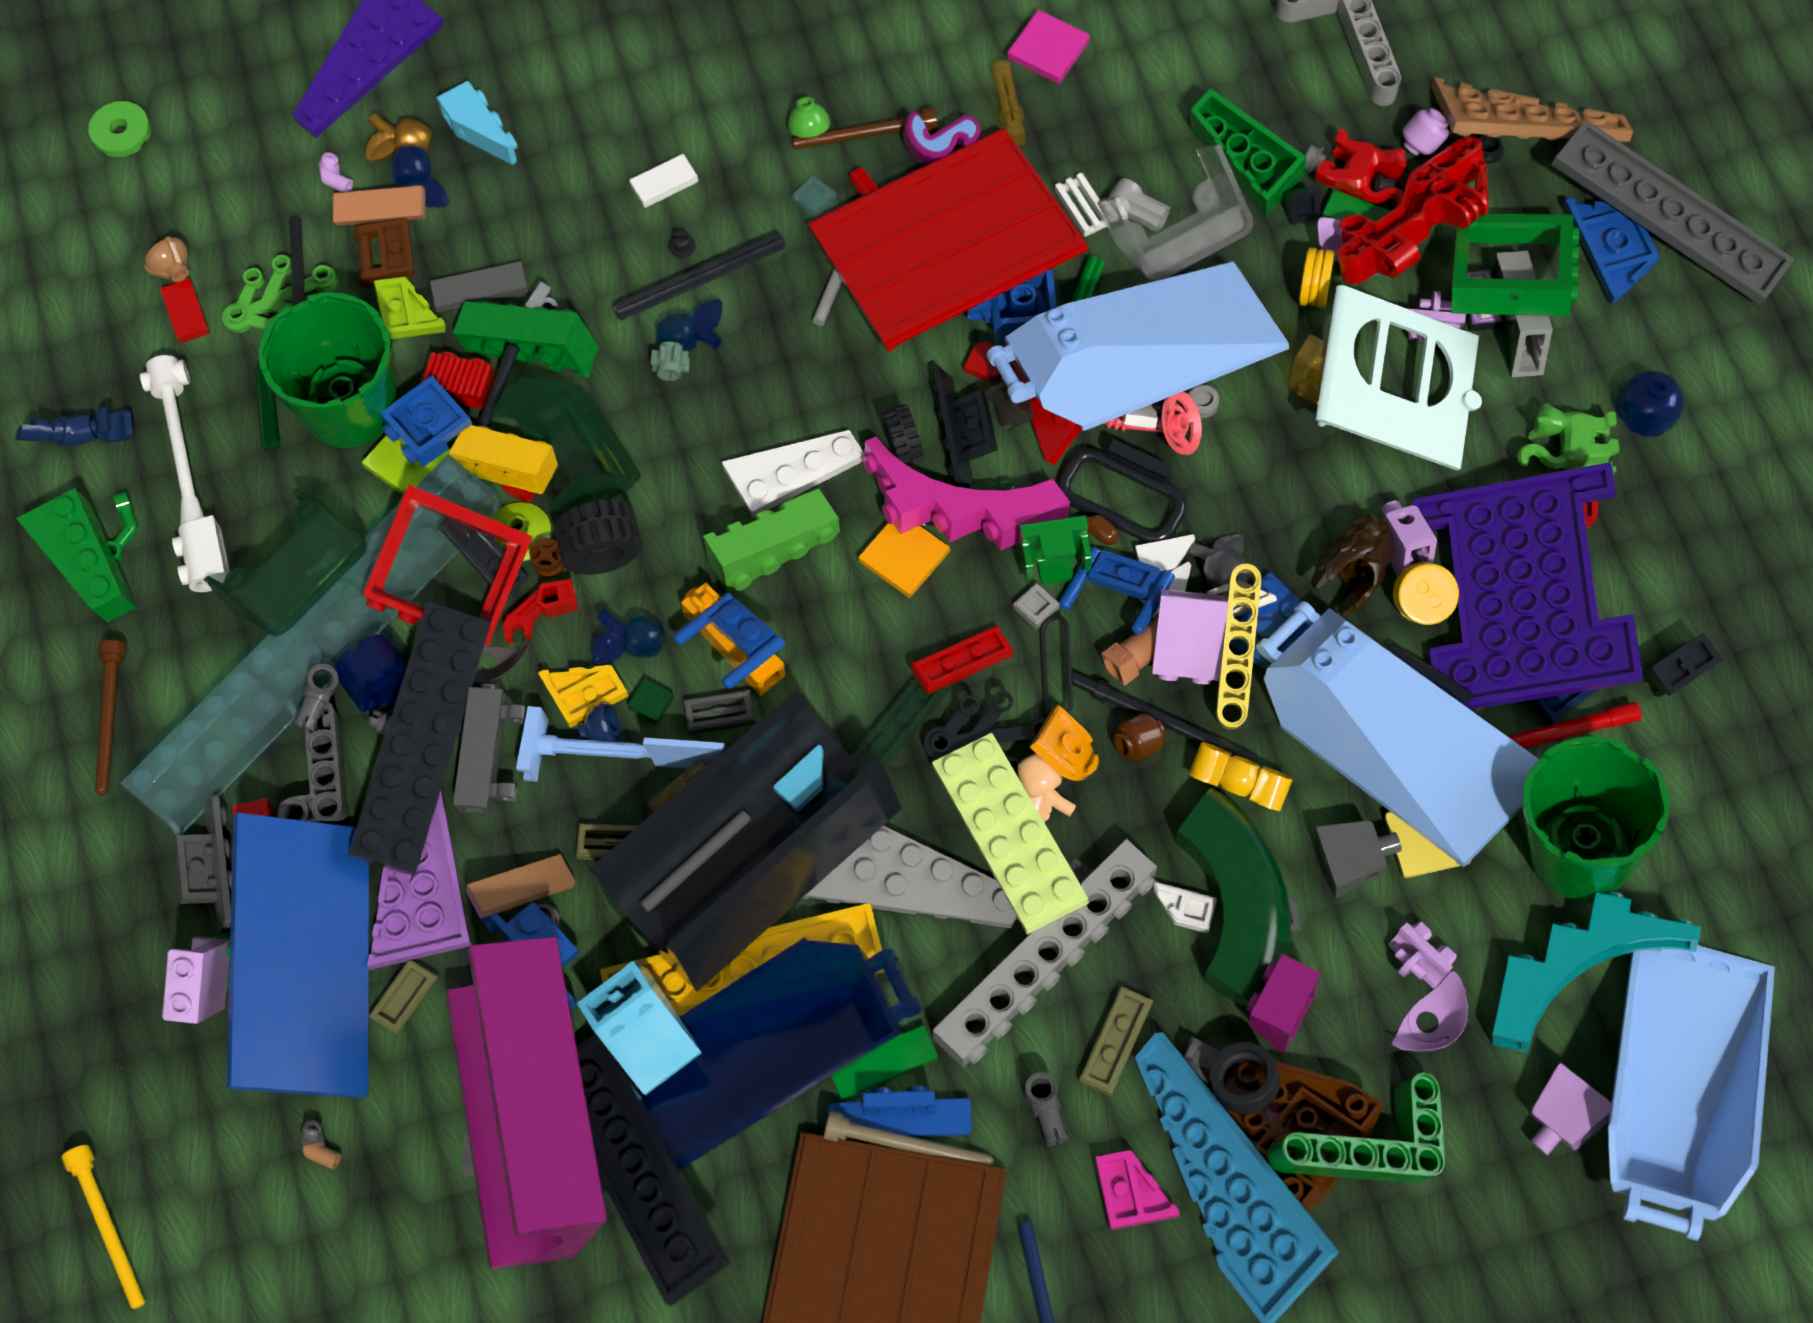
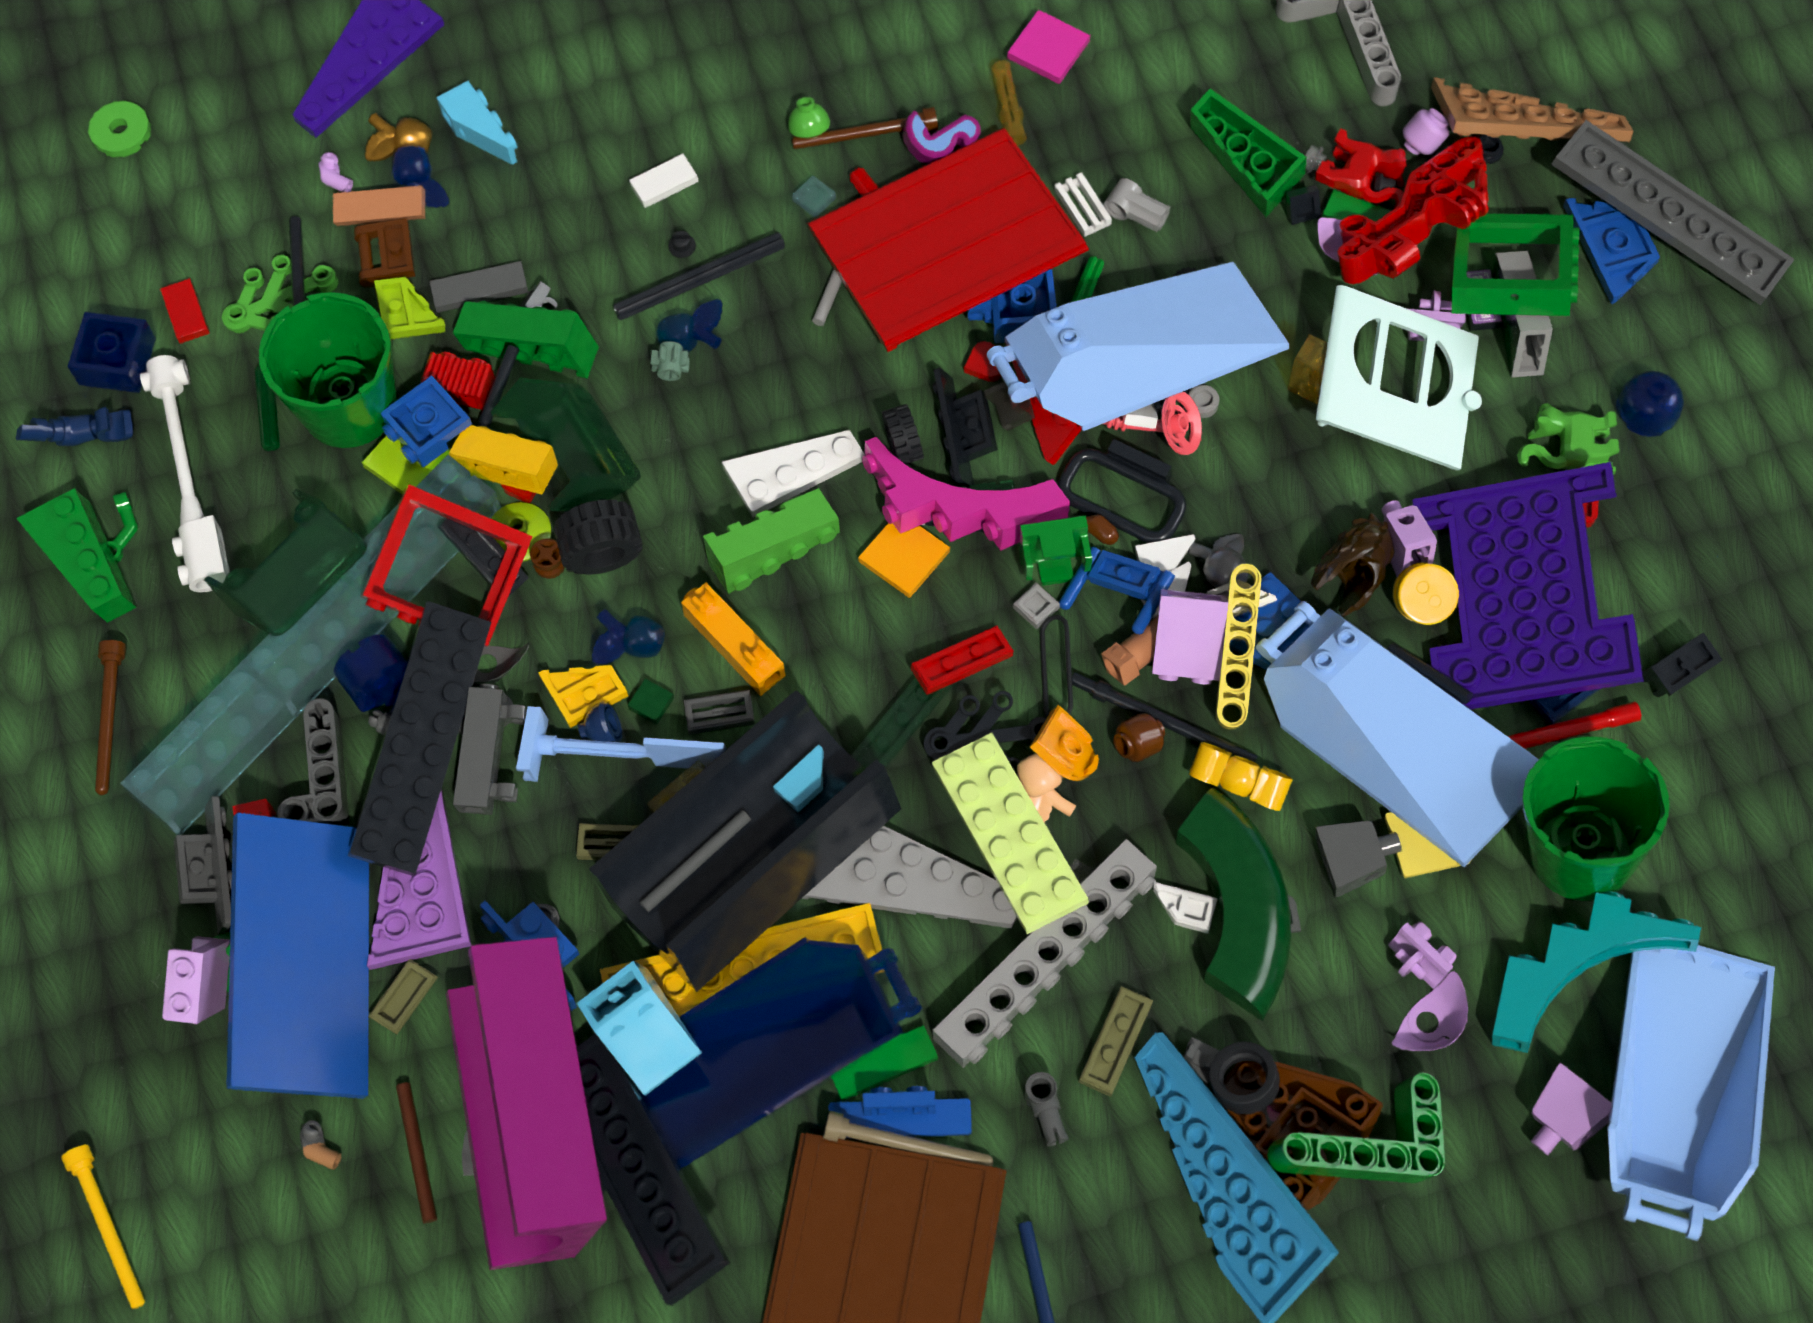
(111, 352): none -> clear blue brick
(168, 260): medium nougat piece -> none
(315, 697): dark grey pin -> none
(416, 1153): none -> copper bar
(520, 886): medium nougat tile -> none
(532, 608): red piece -> none
(740, 628): blue plate -> none
(1130, 1192): dark pink wing -> none
(1218, 223): clear windscreen -> none
(1283, 1001): magenta slope -> none
(1316, 277): yellow head -> none

